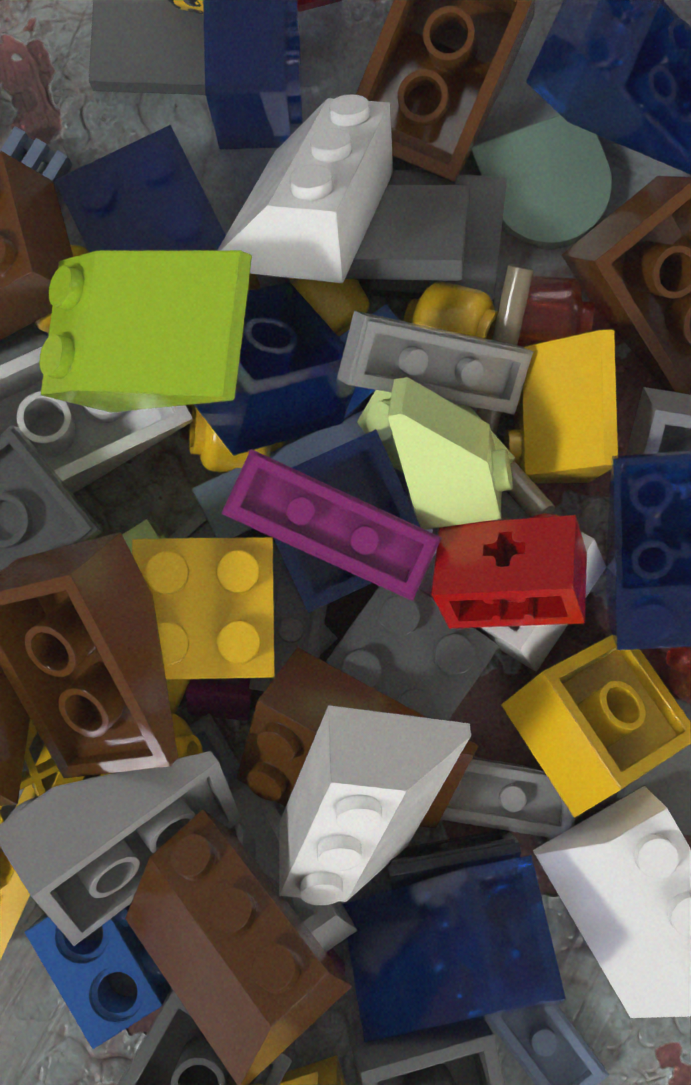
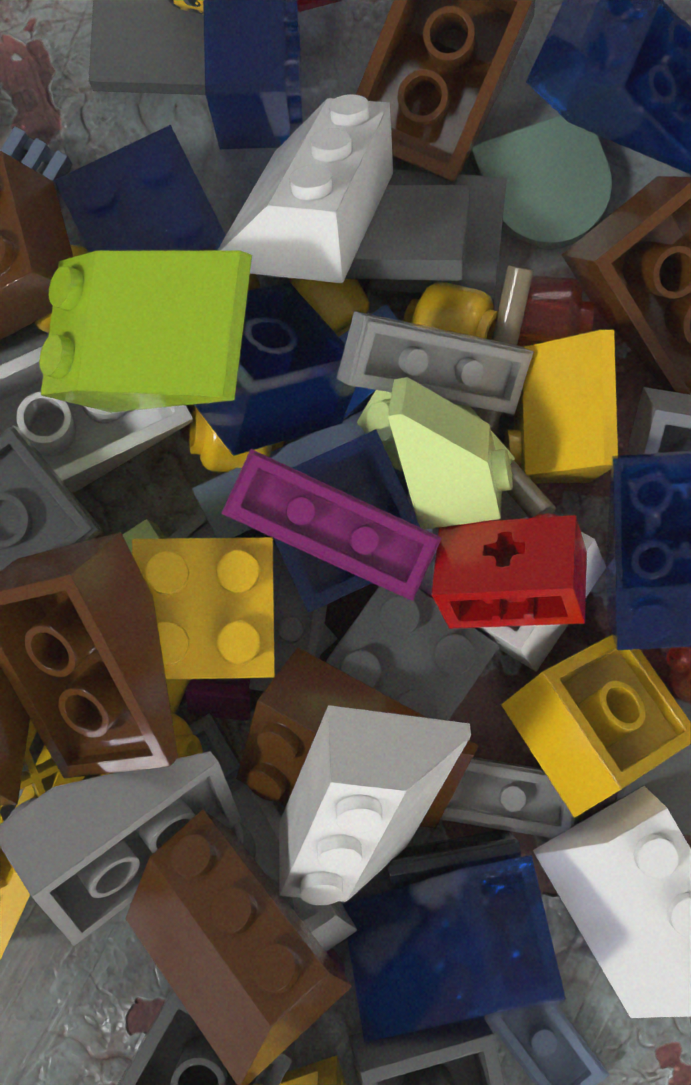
(83, 972): blue brick -> none

